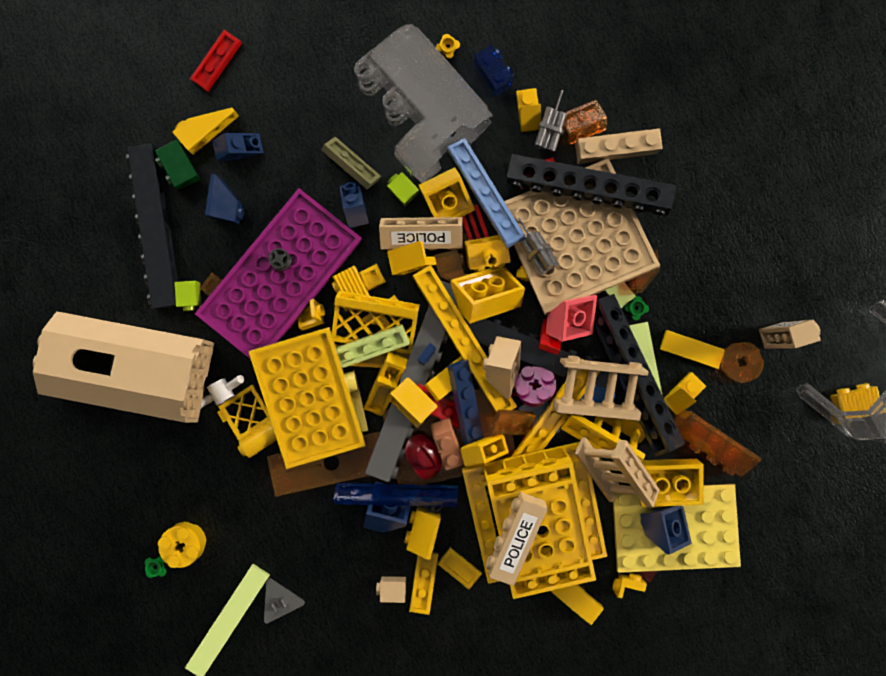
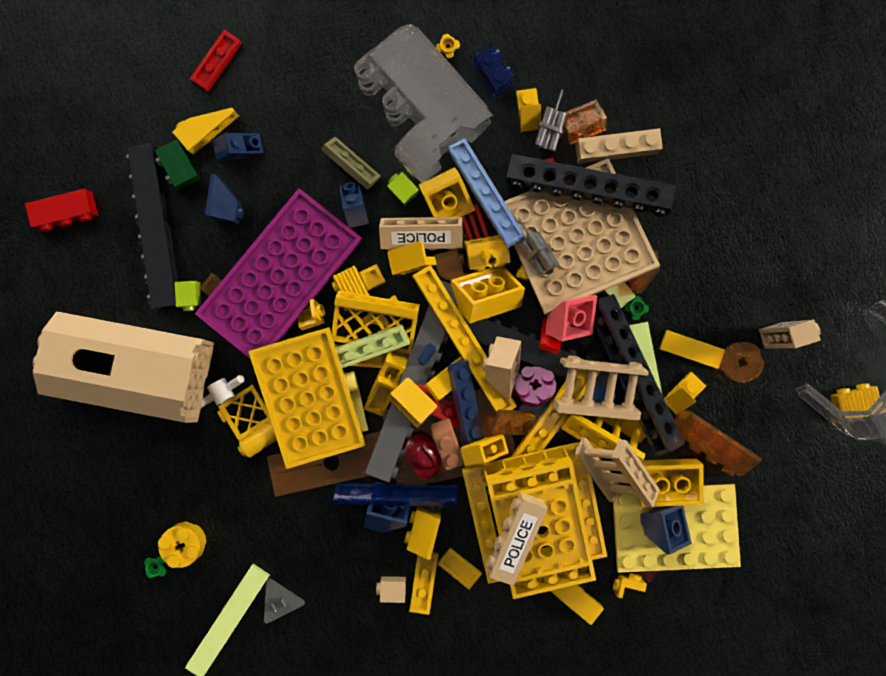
(61, 210): none -> red brick
(276, 259): pearl dark grey wheel -> none

